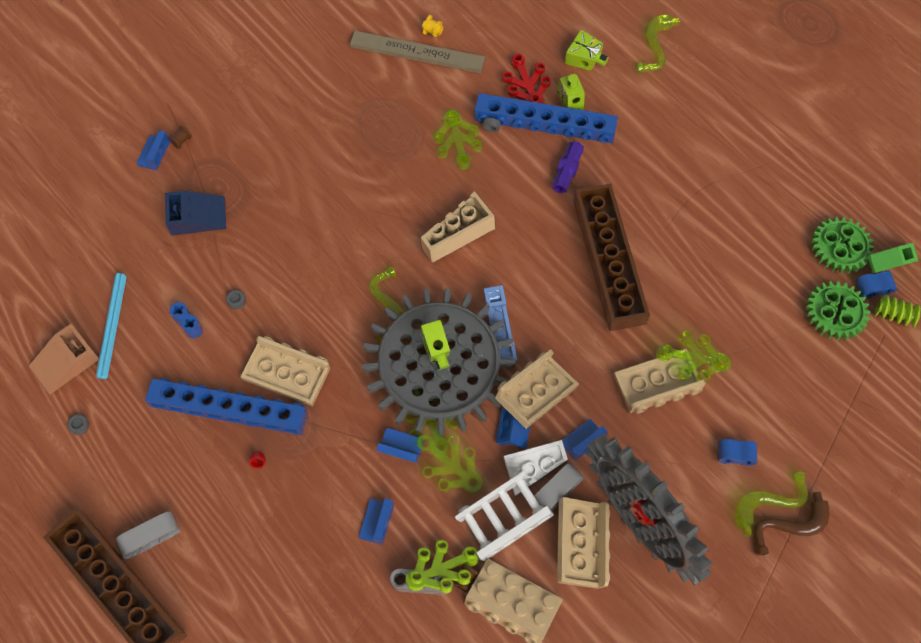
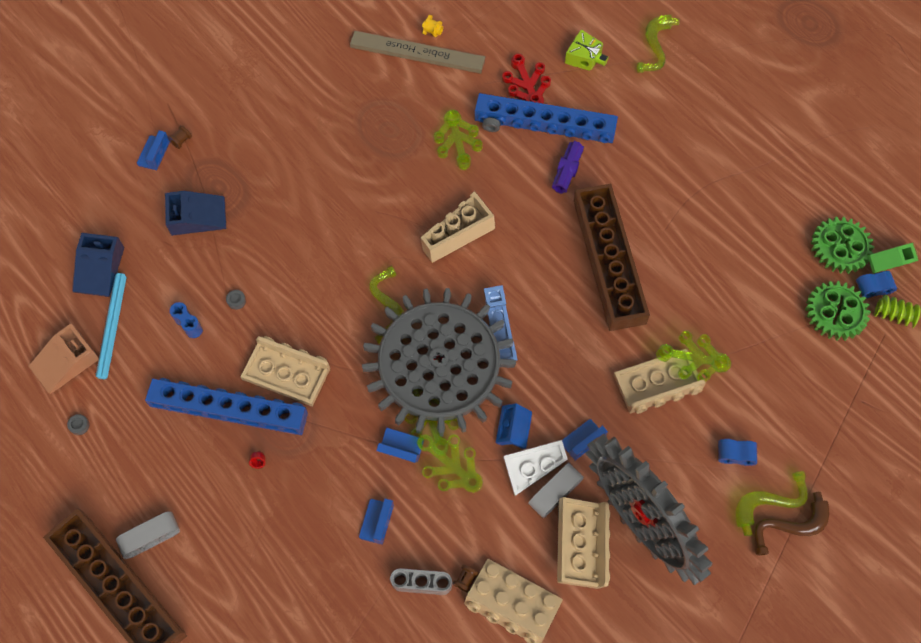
(96, 264): none -> dark blue slope
(419, 578): lime plant -> none
(434, 336): lime torso -> none
(523, 525): white fence -> none
(535, 389): tan bracket -> none
(569, 89): lime torso -> none

